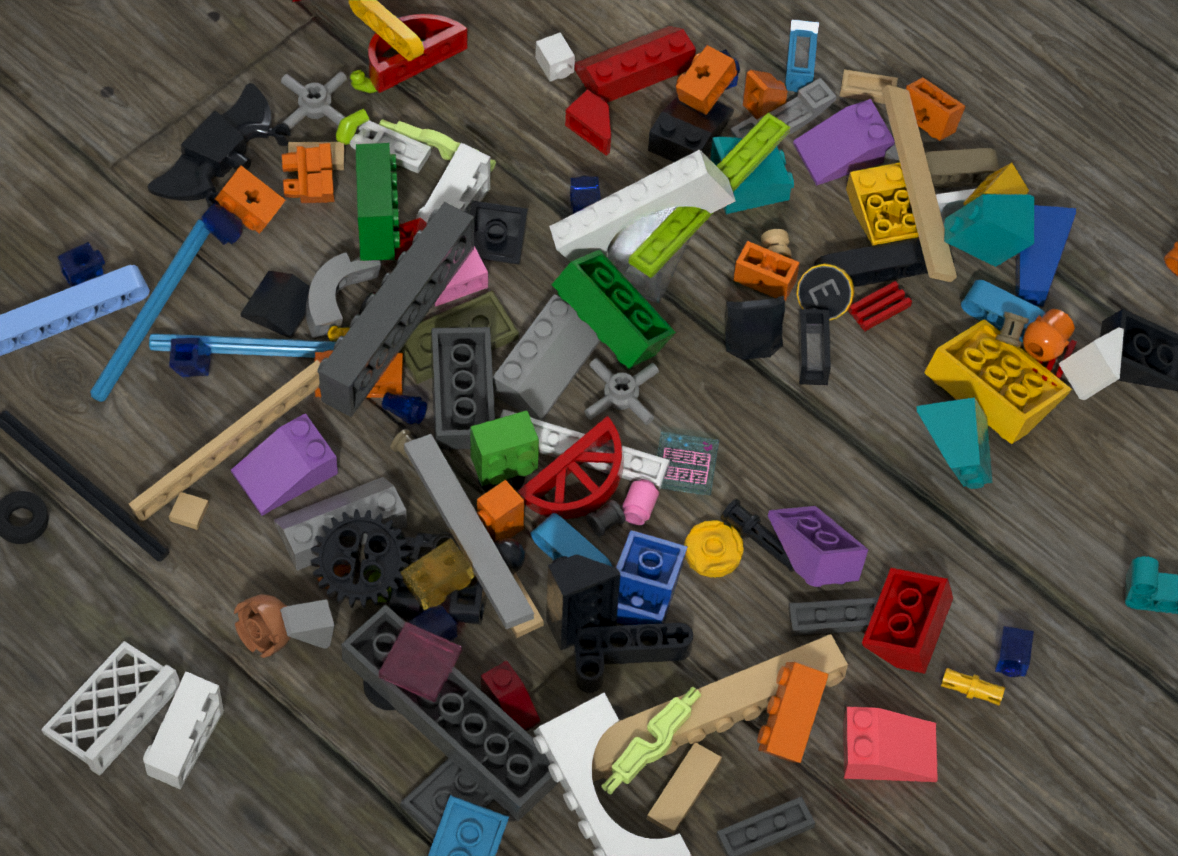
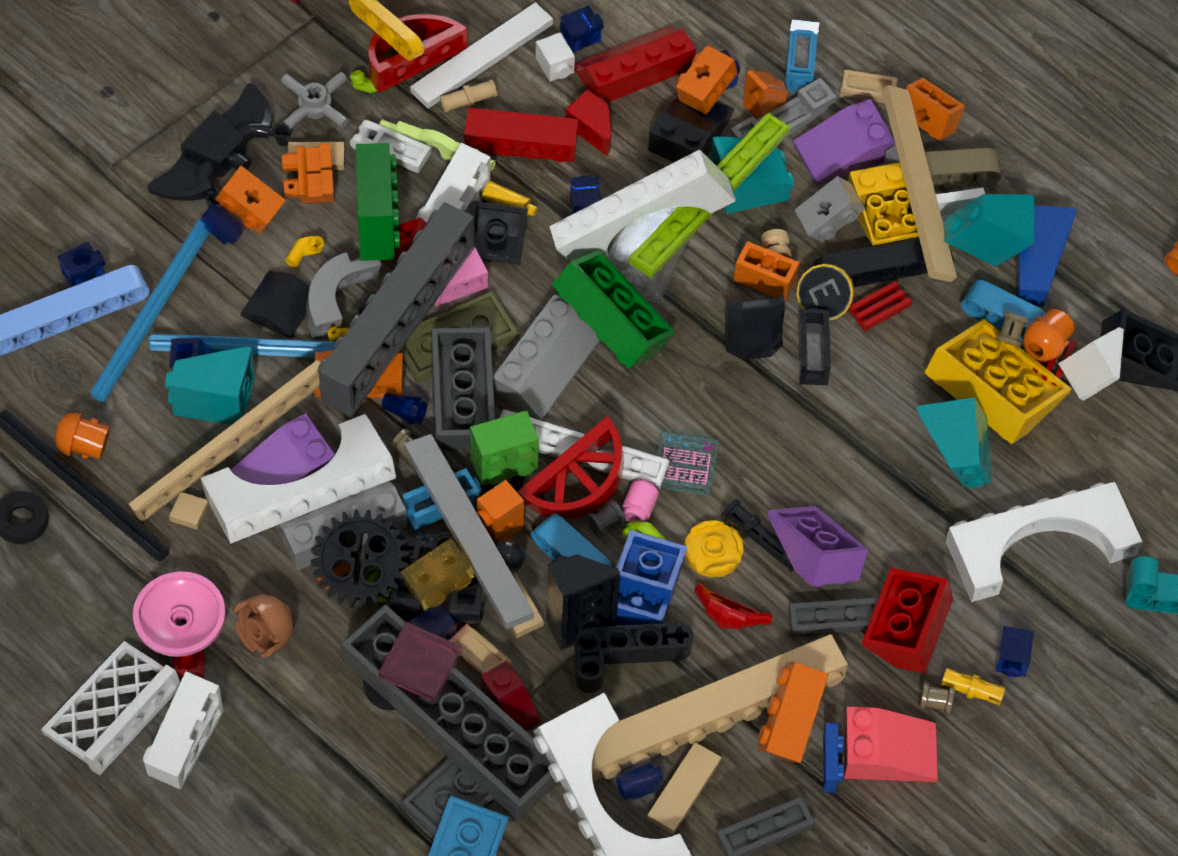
(81, 436): none -> orange piece
(178, 598): none -> bright pink dish
(191, 663): none -> red tile
(212, 385): none -> teal slope
(252, 508): none -> white arch
(304, 247): none -> yellow arm
(309, 622): light grey slope -> none
(348, 126): lime arm -> none
(423, 511): none -> dark azure window
(468, 95): none -> tan pin
(477, 650): none -> tan tile
(481, 55): none -> white tile
(500, 195): none -> yellow cylinder
(521, 134): none -> red brick
(581, 28): none -> clear blue brick
(621, 391): light grey bar -> none
(639, 780): none -> clear blue brick
(641, 527): none -> lime arm
(642, 752): yellowish green piece -> none
(729, 613): none -> red piece
(830, 209): none -> light grey brick
(832, 745): none -> blue plate
(936, 698): none -> dark tan bush
(1002, 181): yellow slope -> none
(1093, 514): none -> white arch

